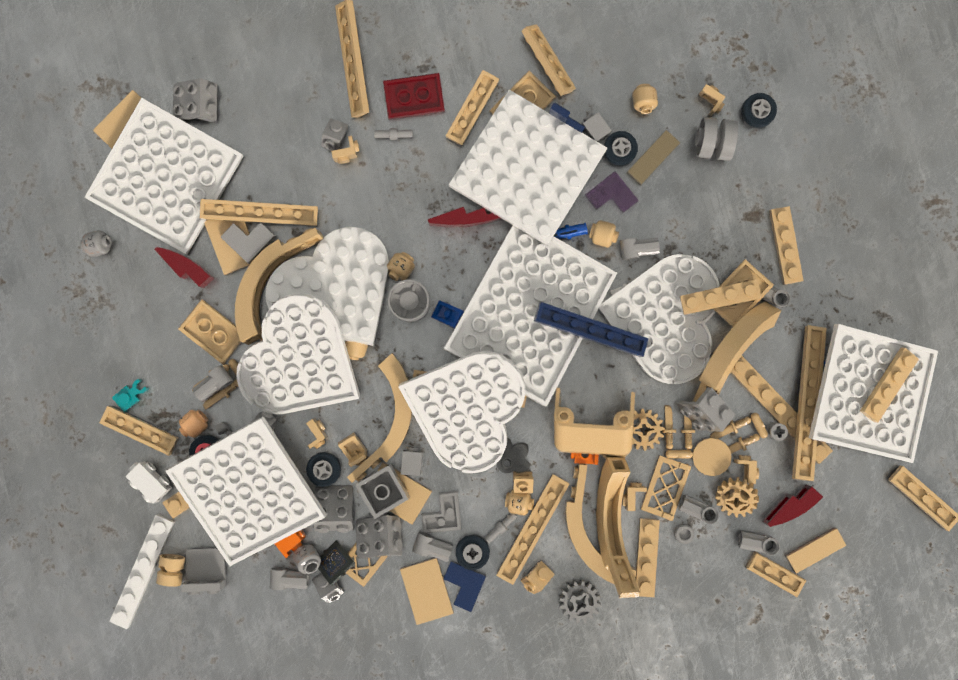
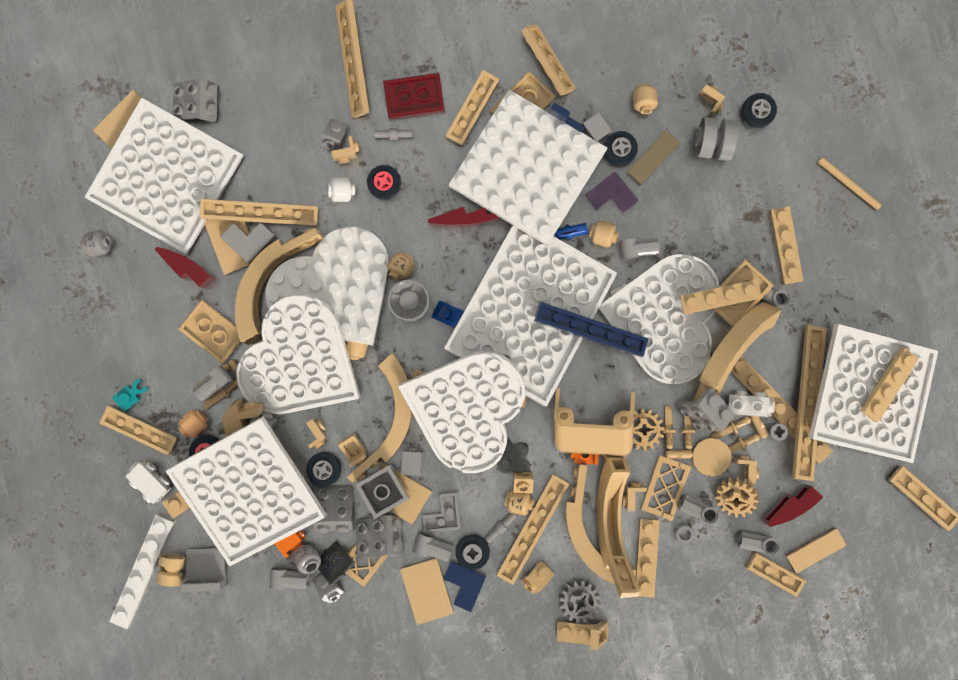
(238, 413): none -> tan brick
(340, 189): none -> white head
(381, 176): none -> black wheel
(583, 633): none -> tan bracket
(751, 405): none -> white brick
(849, 183): none -> tan bar

